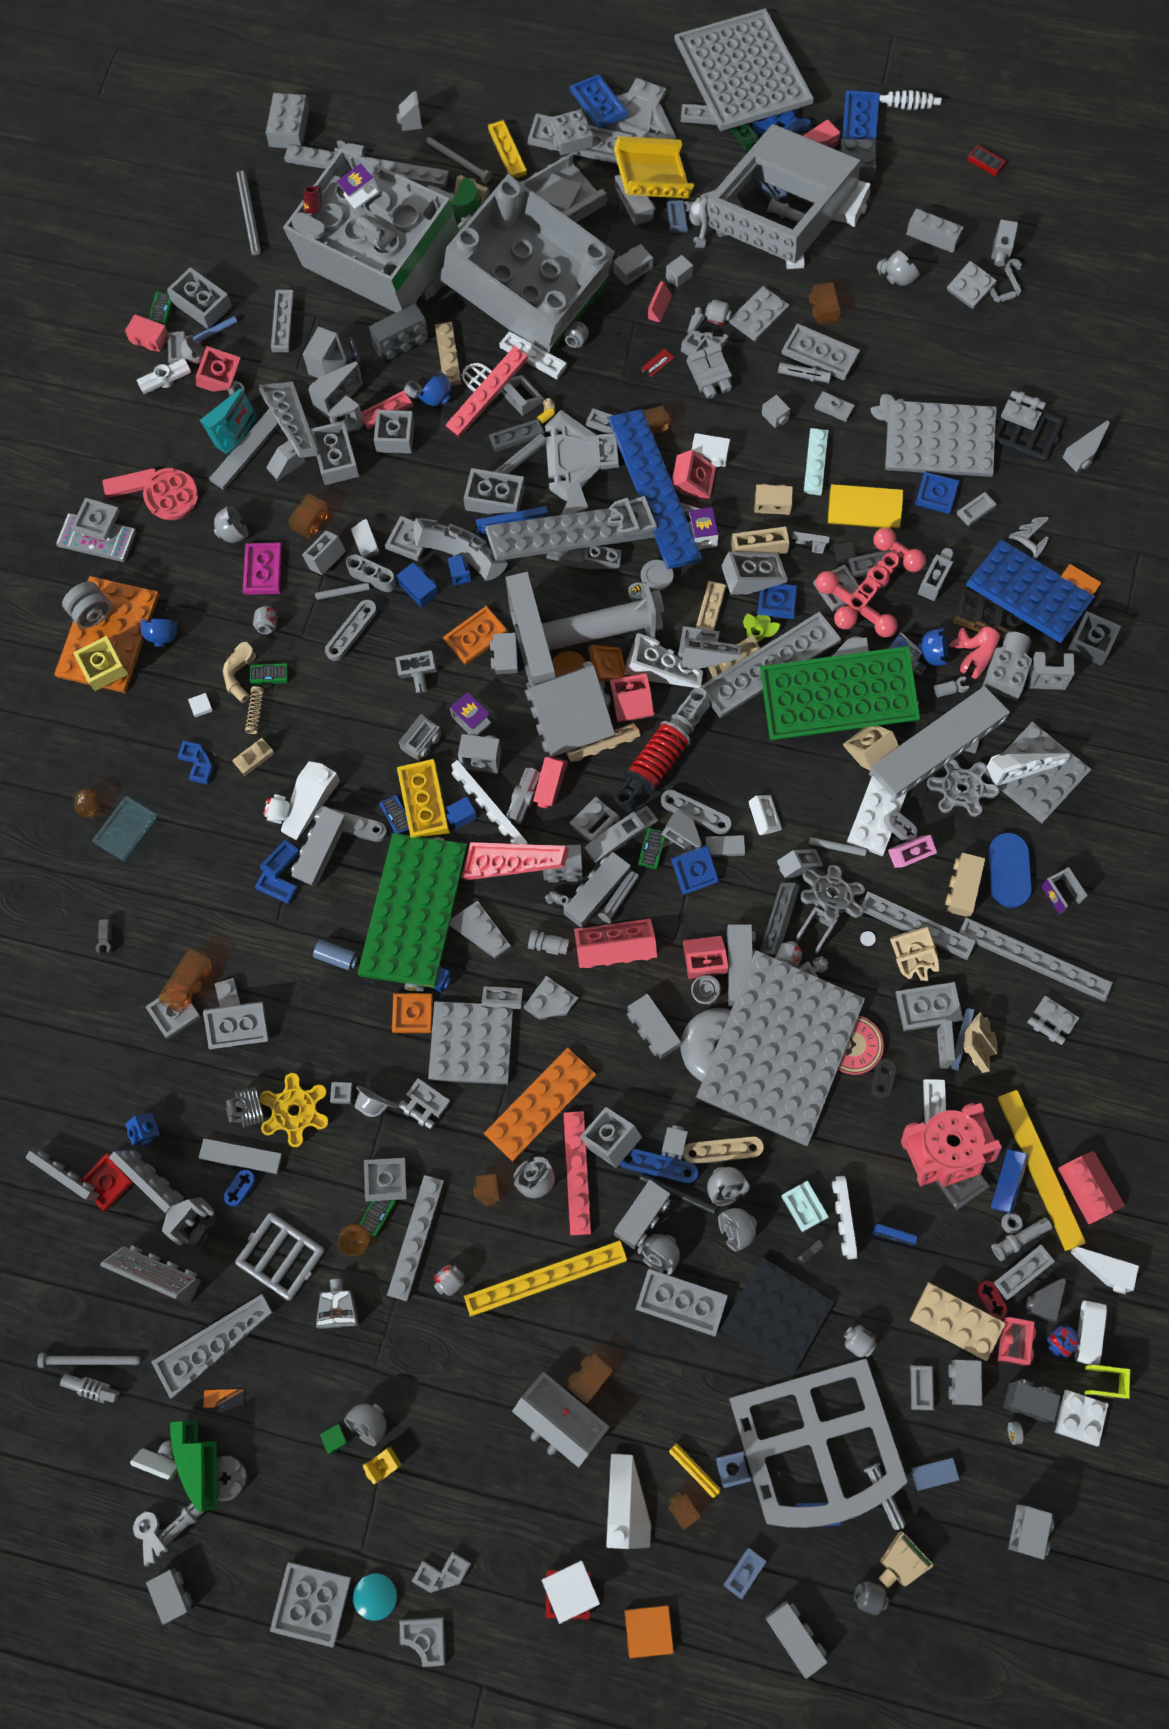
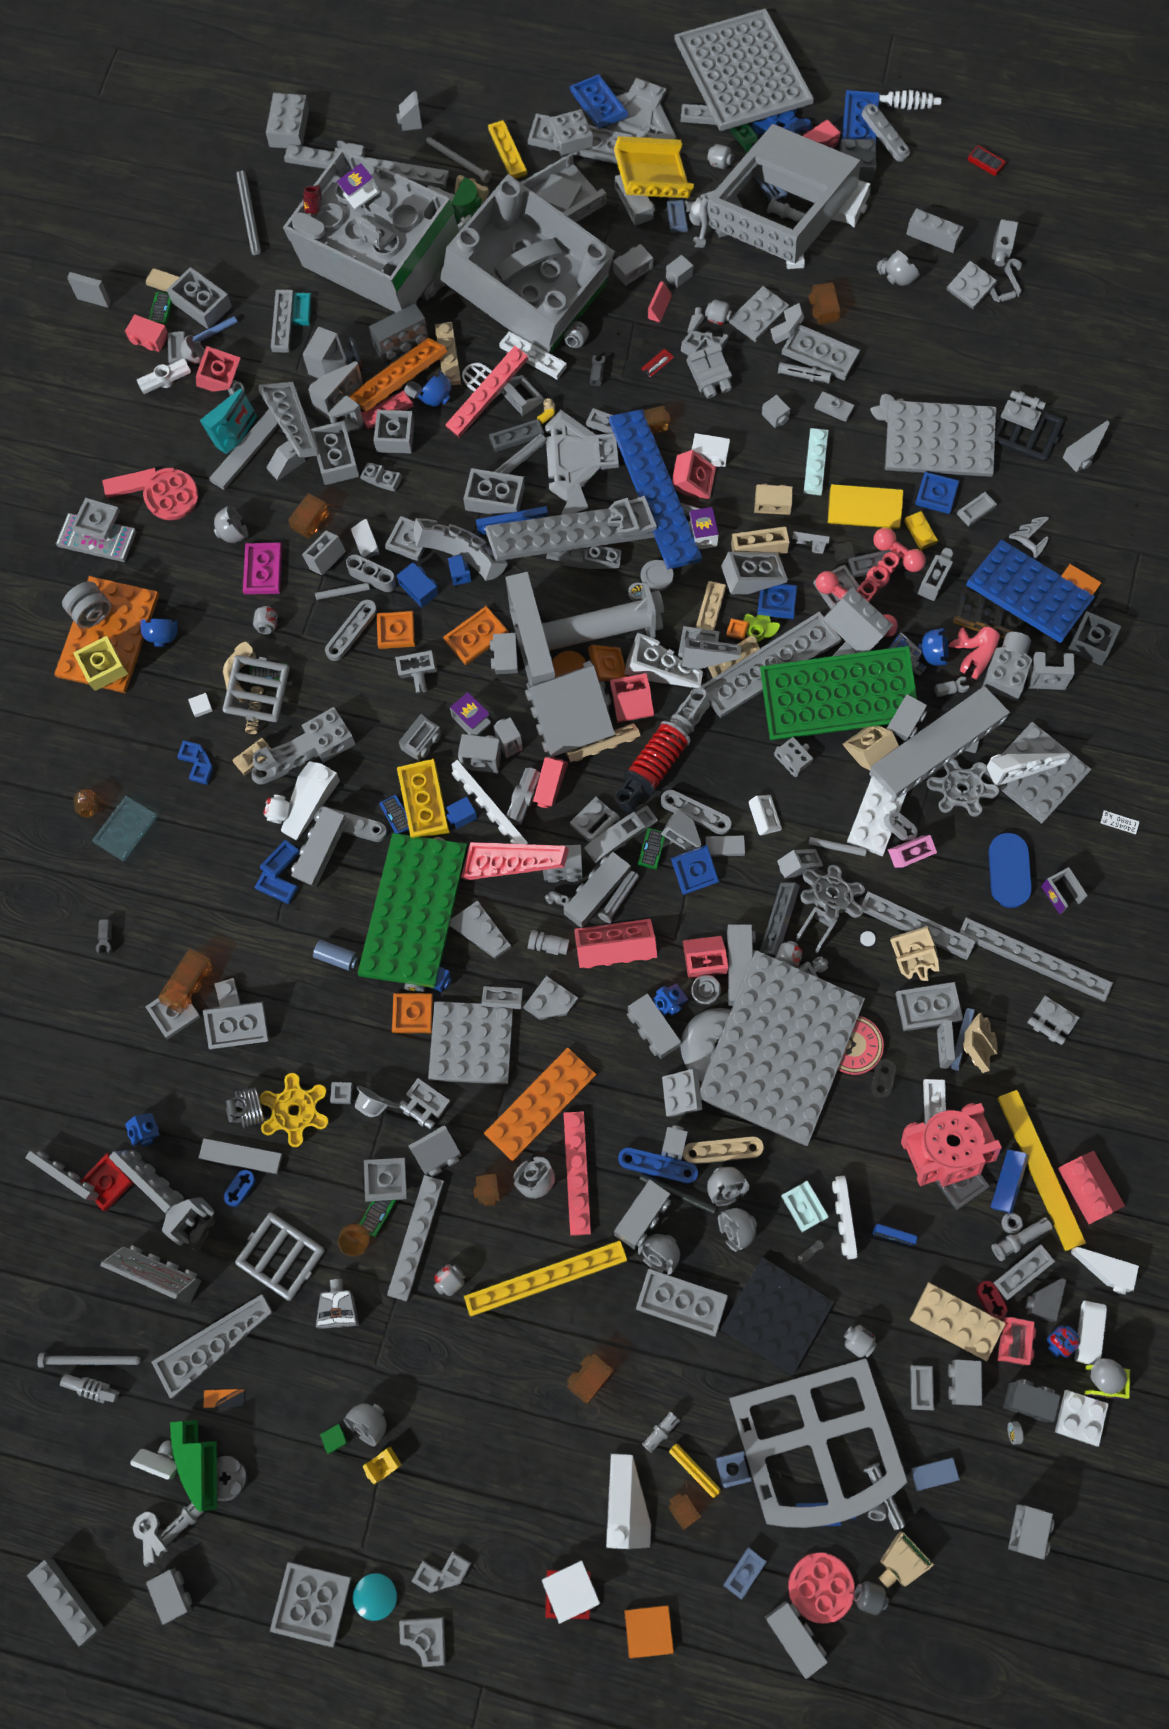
(65, 1602): none -> light grey brick
(89, 289): none -> light grey tile
(160, 279): none -> tan tile
(276, 701): none -> light grey bar
(301, 309): none -> teal tile
(322, 737): none -> light grey brick
(380, 477): none -> light grey slope
(395, 630): none -> orange tile
(398, 374): none -> orange plate
(435, 1151): none -> light grey slope
(508, 736): none -> light grey brick
(526, 258): none -> light grey slope
(560, 1420): piece -> none
(597, 371): none -> flat silver bar
(610, 1137): light grey brick -> none
(661, 1432): none -> light grey pin
(669, 999): none -> blue brick
(682, 1093): none -> light grey plate
(720, 156): none -> light grey head
(737, 629): none -> orange tile
(793, 316): none -> light grey tile
(793, 756): none -> light grey piece
(821, 1588): none -> coral tile
(857, 621): none -> light grey slope
(877, 1513): none -> light grey hinge
(885, 132): none -> light grey plate
(906, 717): none -> light grey brick
(920, 530): none -> yellow plate
(964, 884): tan brick -> none
(1108, 1376): none -> light grey hair
(1119, 822): none -> white sticker

